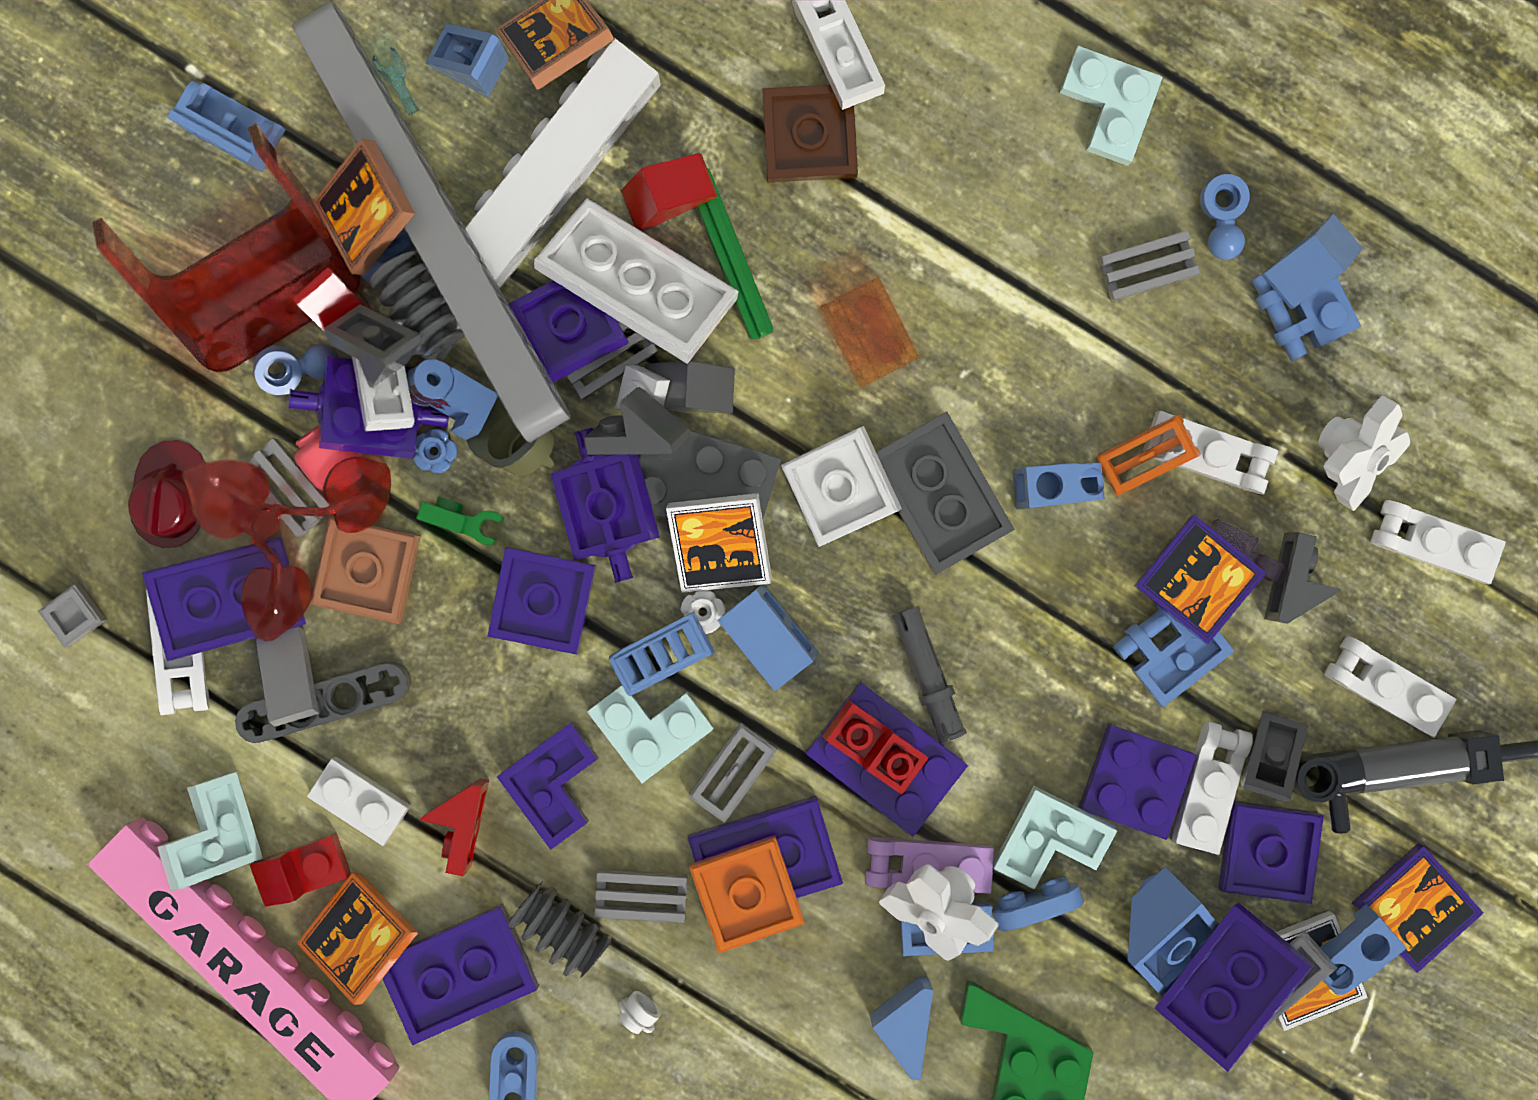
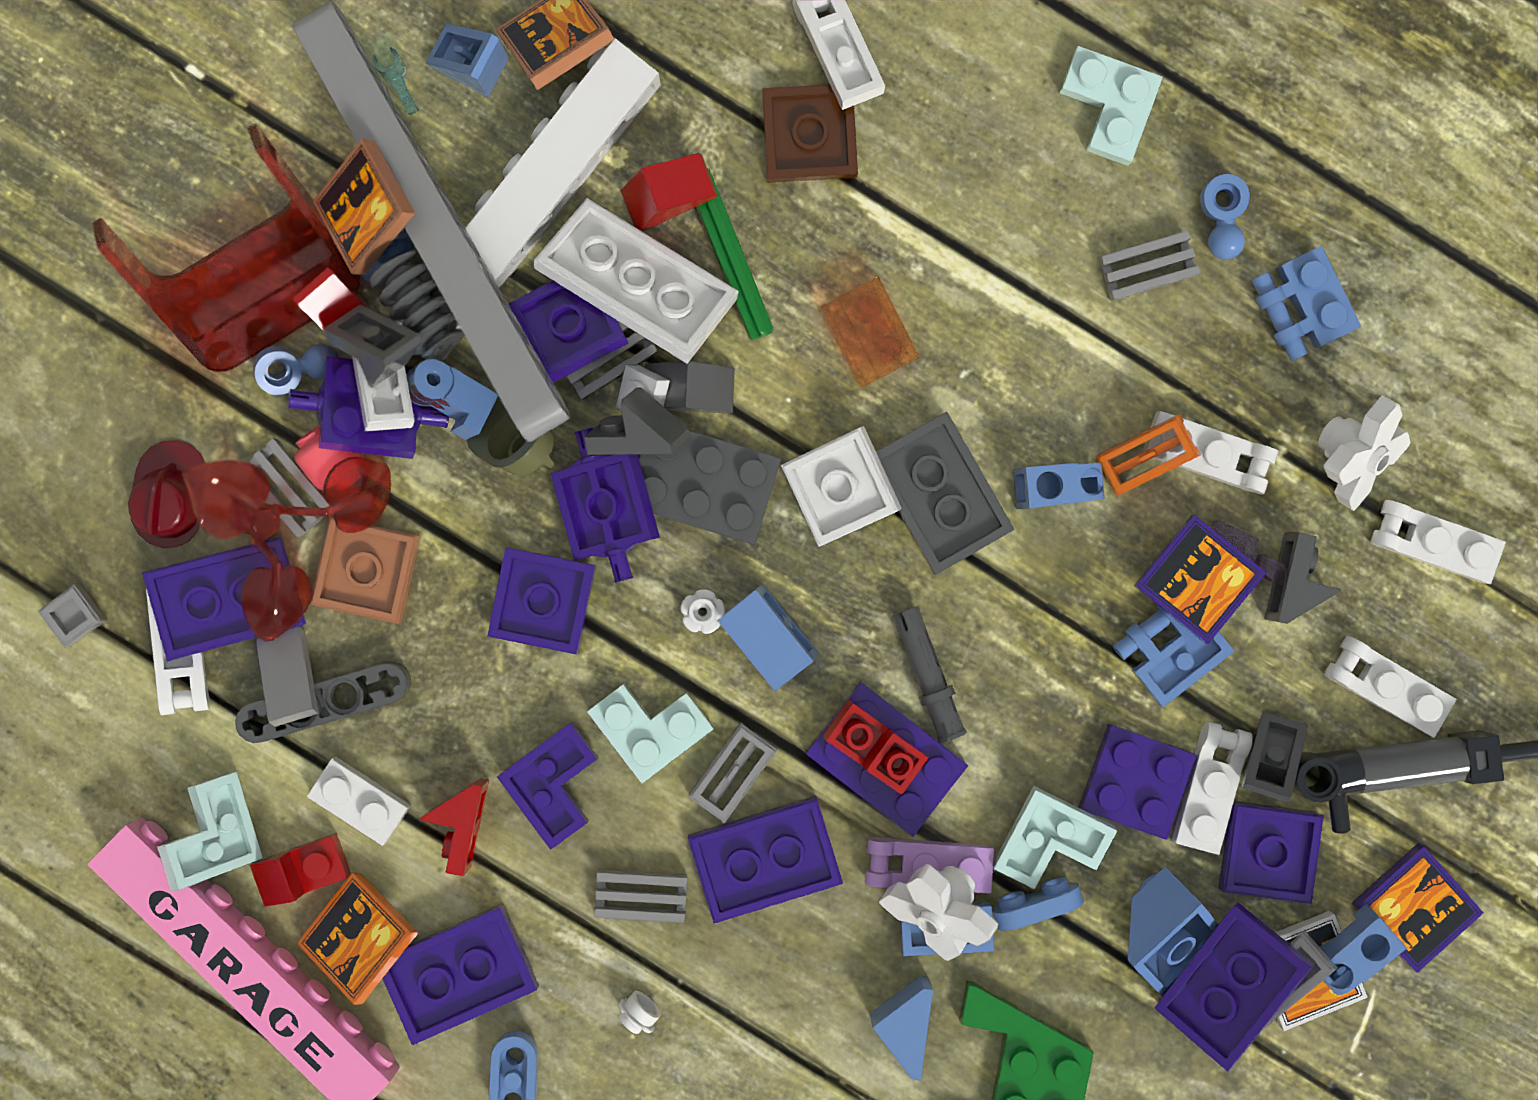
(223, 122): medium blue hinge -> none
(446, 451): medium blue plate -> none
(449, 515): green plate -> none
(559, 931): dark grey piece -> none
(636, 668): medium blue slope -> none
(719, 542): tile -> none
(746, 894): orange tile -> none
(1313, 262): medium blue slope -> none

